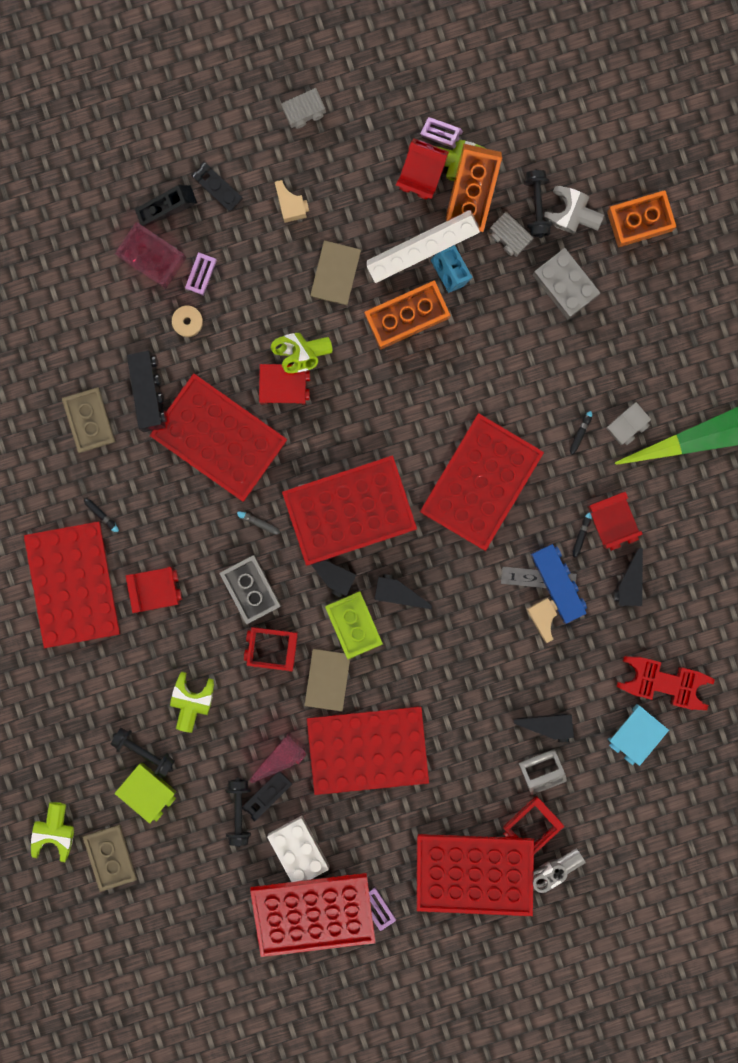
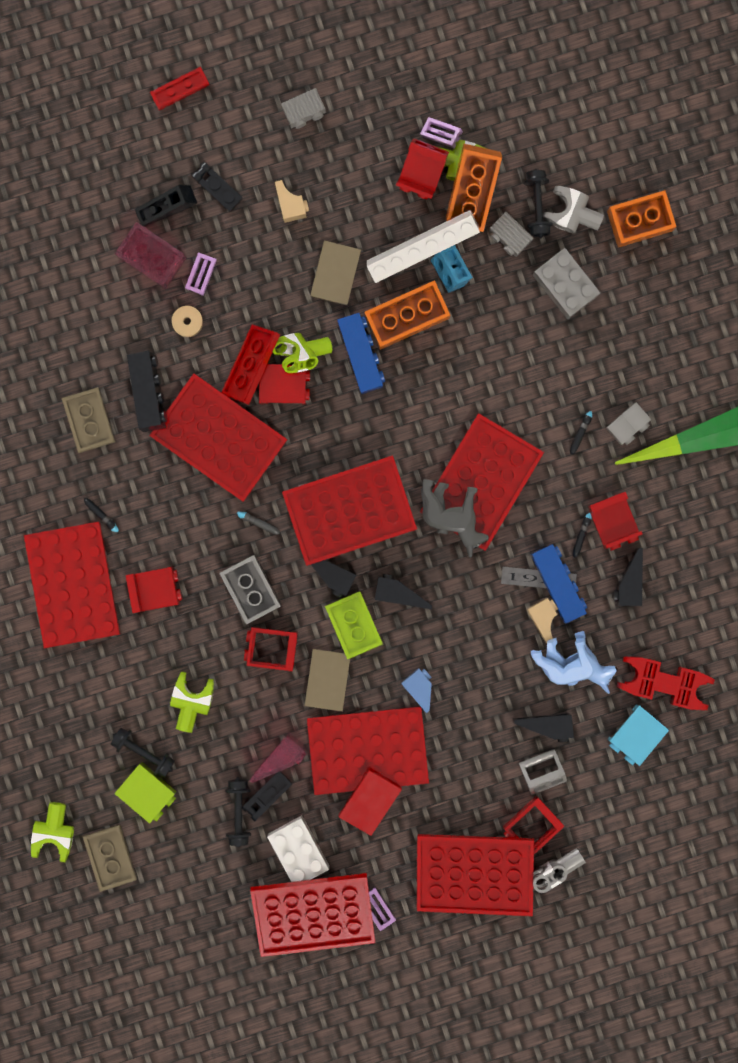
(179, 88): none -> red tile
(250, 364): none -> red tile
(360, 353): none -> blue brick
(370, 802): none -> red tile
(419, 687): none -> medium blue slope
(453, 519): none -> dark grey animal
(576, 667): none -> light blue animal

